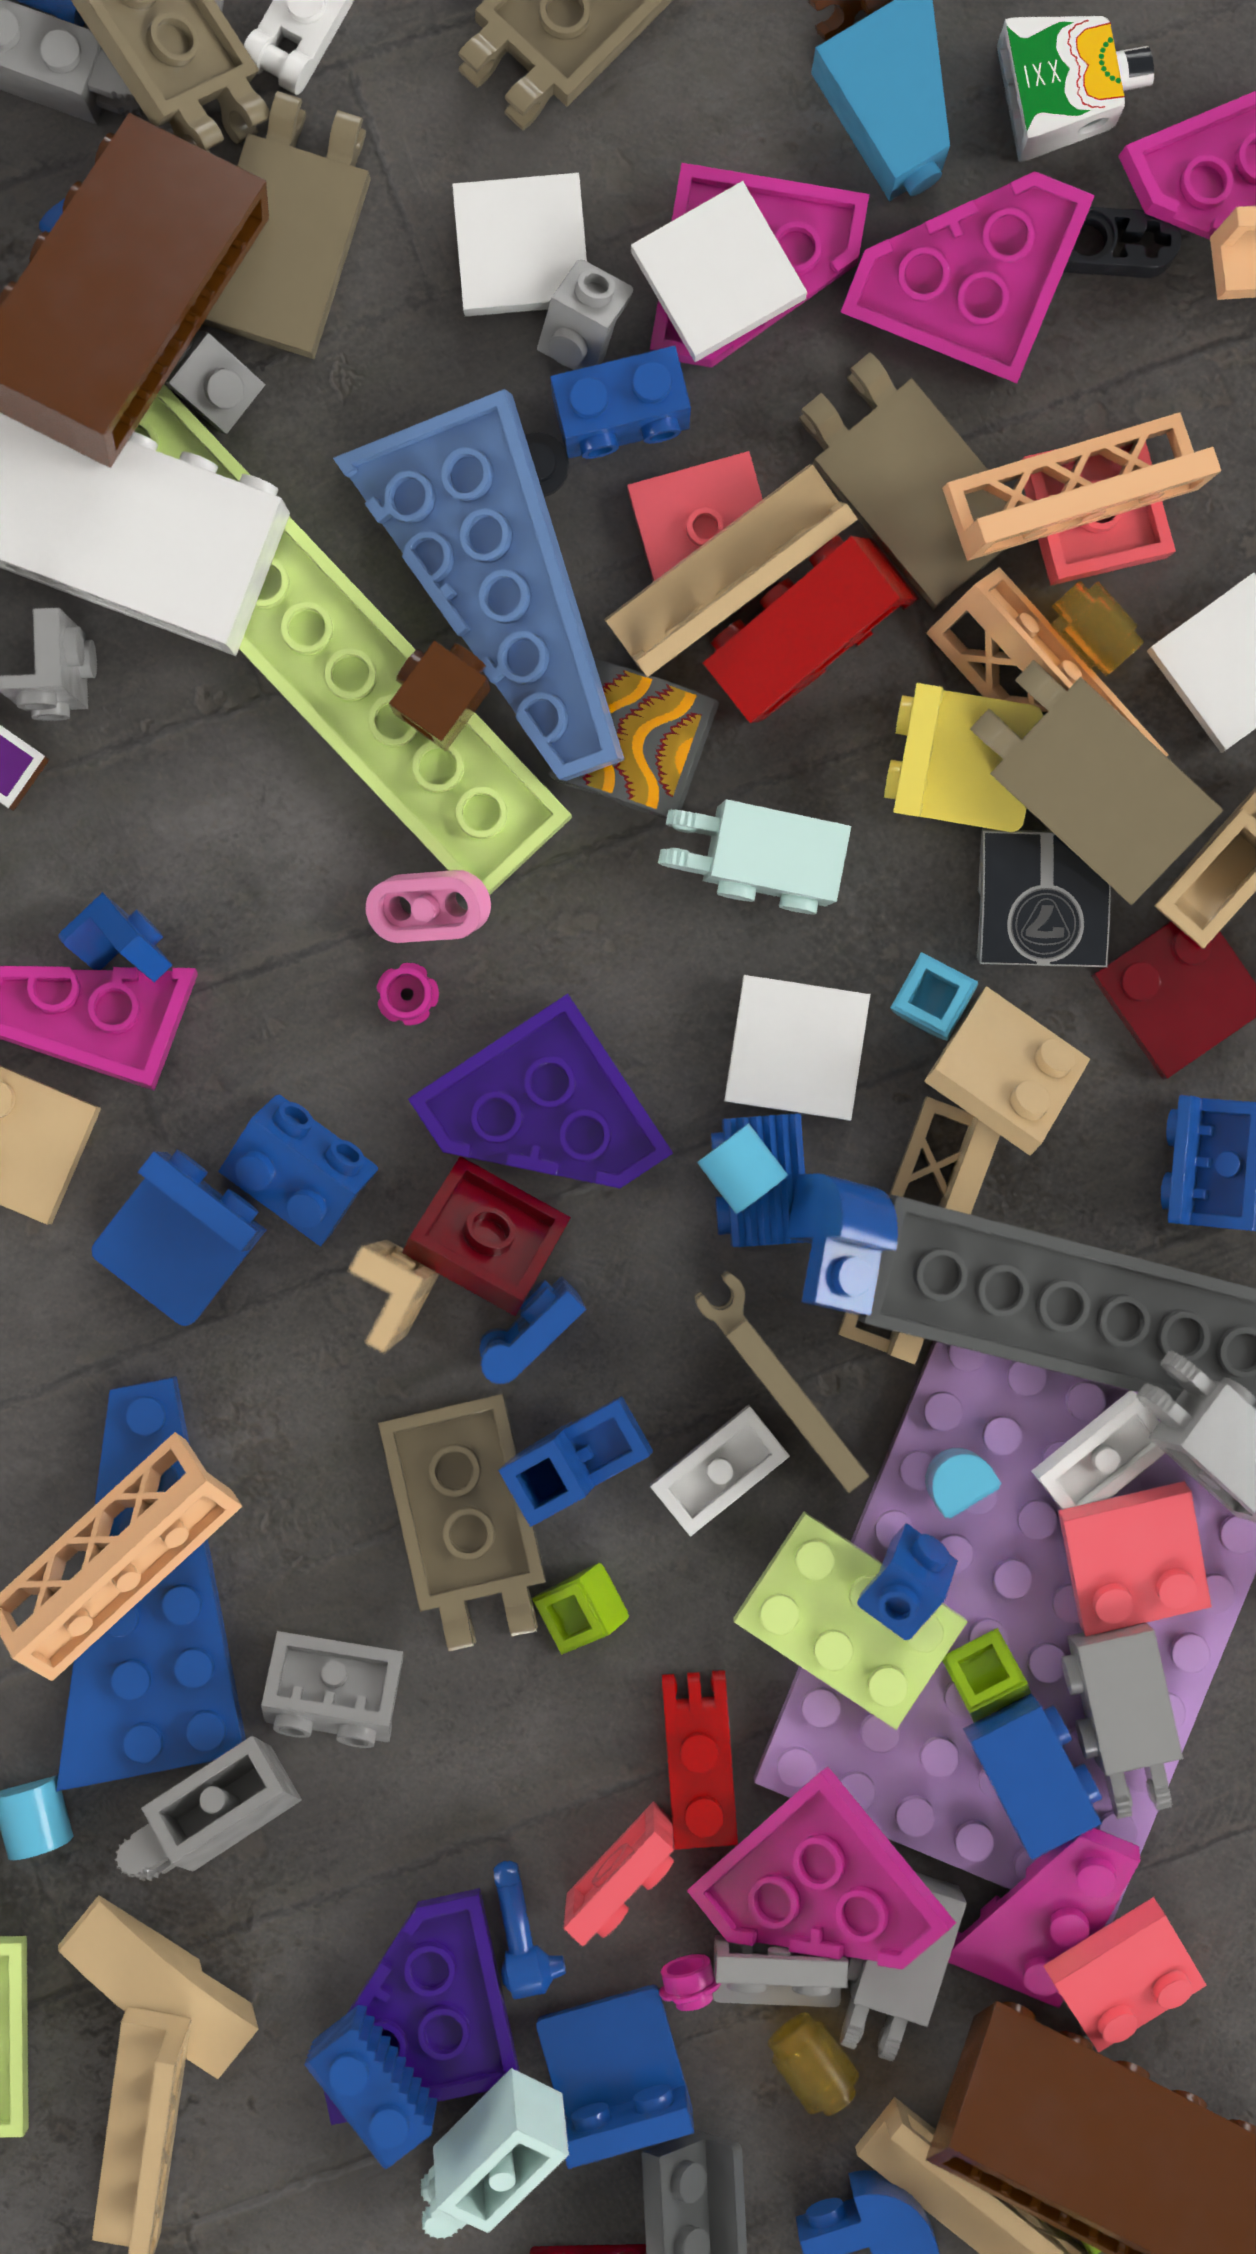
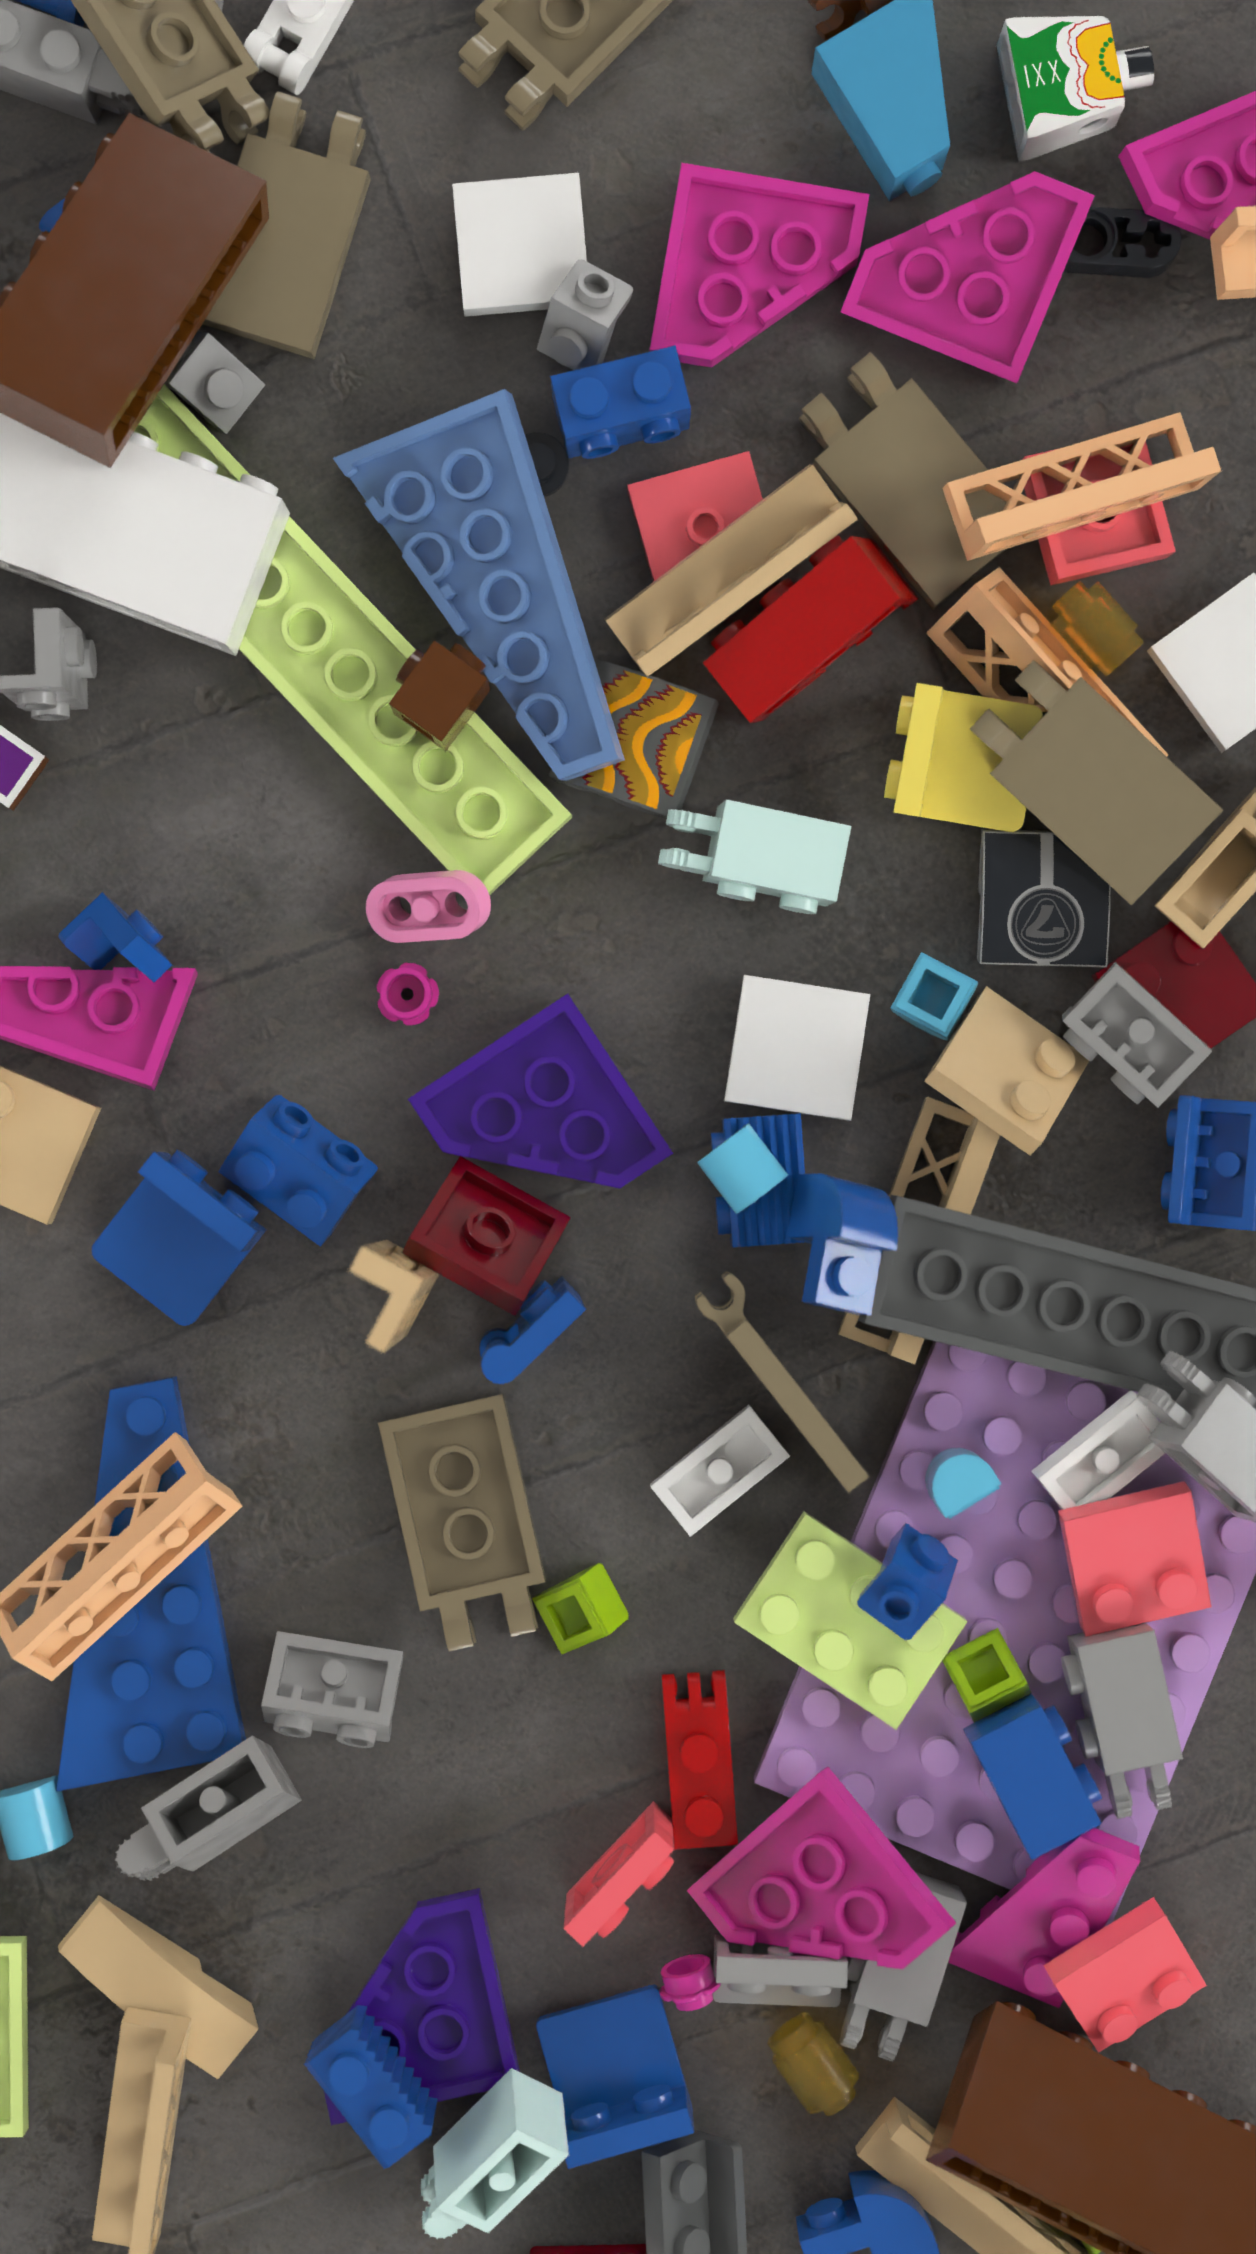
(526, 1967): blue piece -> none
(574, 1460): blue brick -> none
(718, 271): white tile -> none
(1134, 1036): none -> light grey bracket

